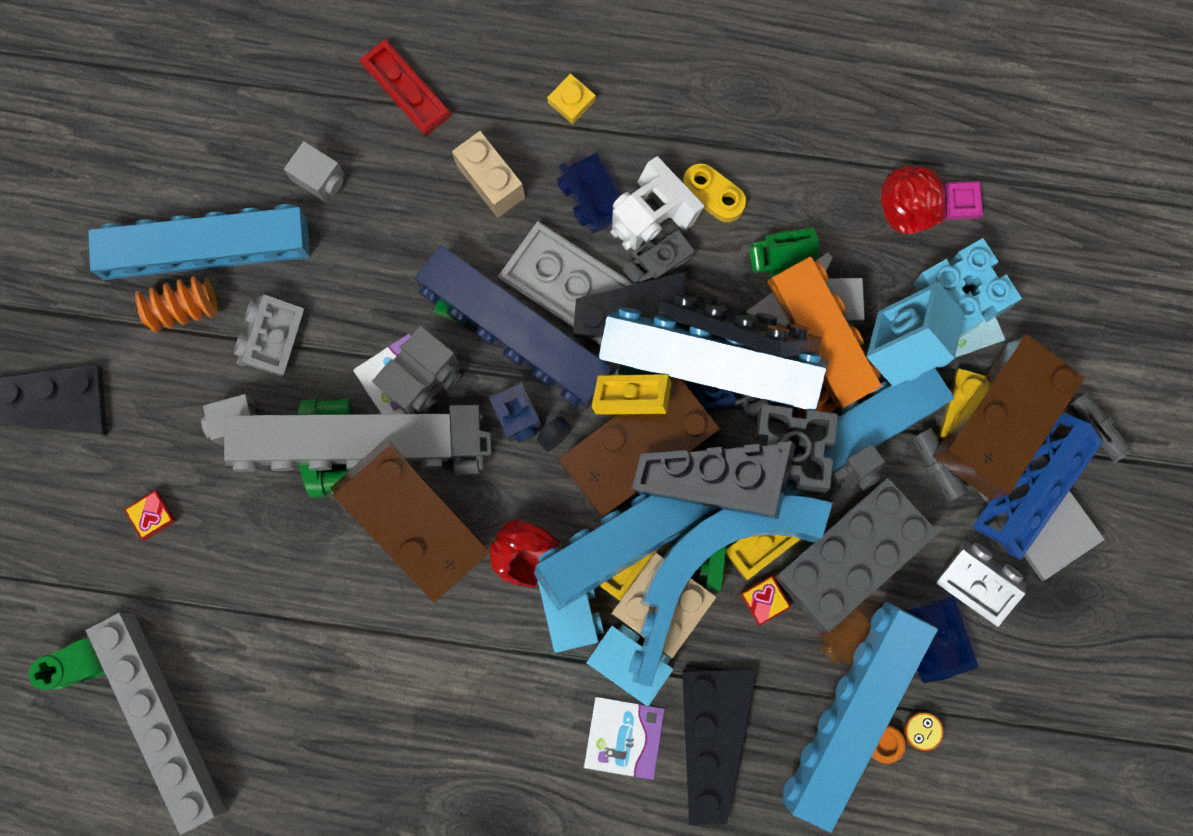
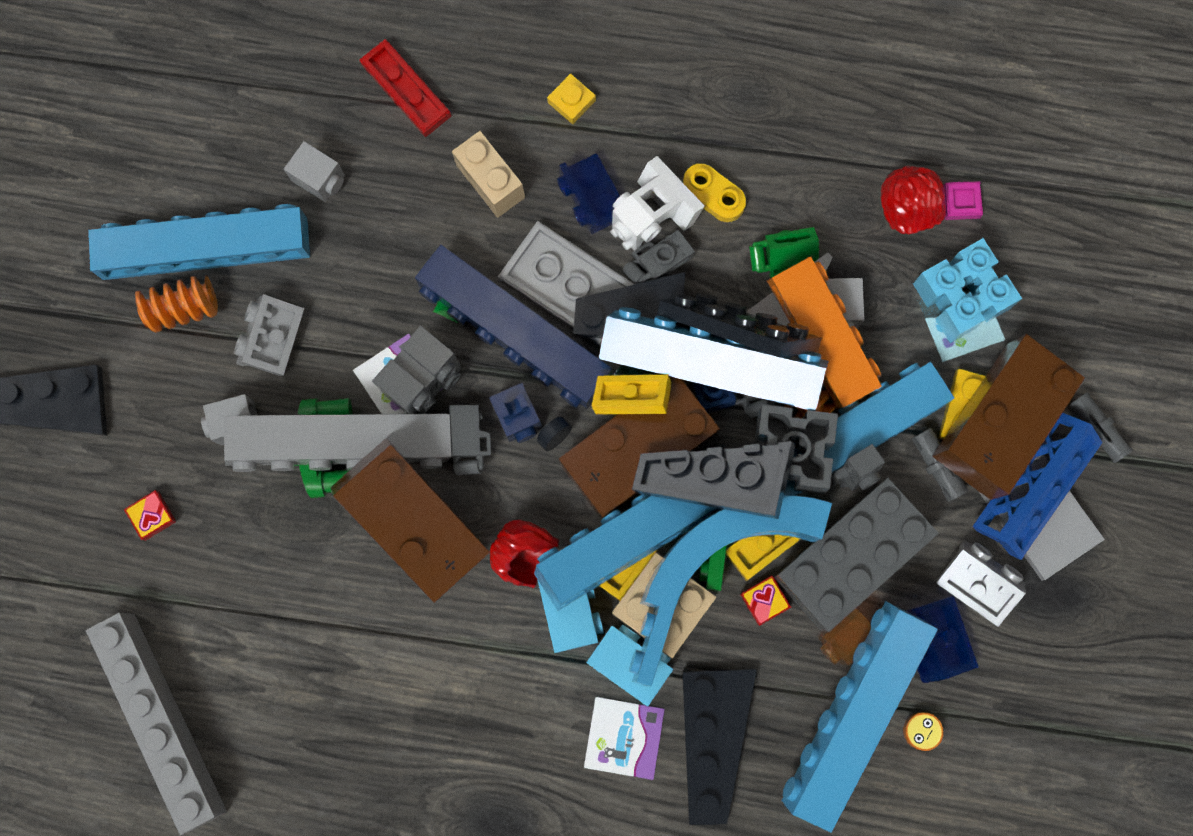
(73, 665): green piece -> none
(890, 747): orange tile -> none
(916, 335): medium azure brick -> none

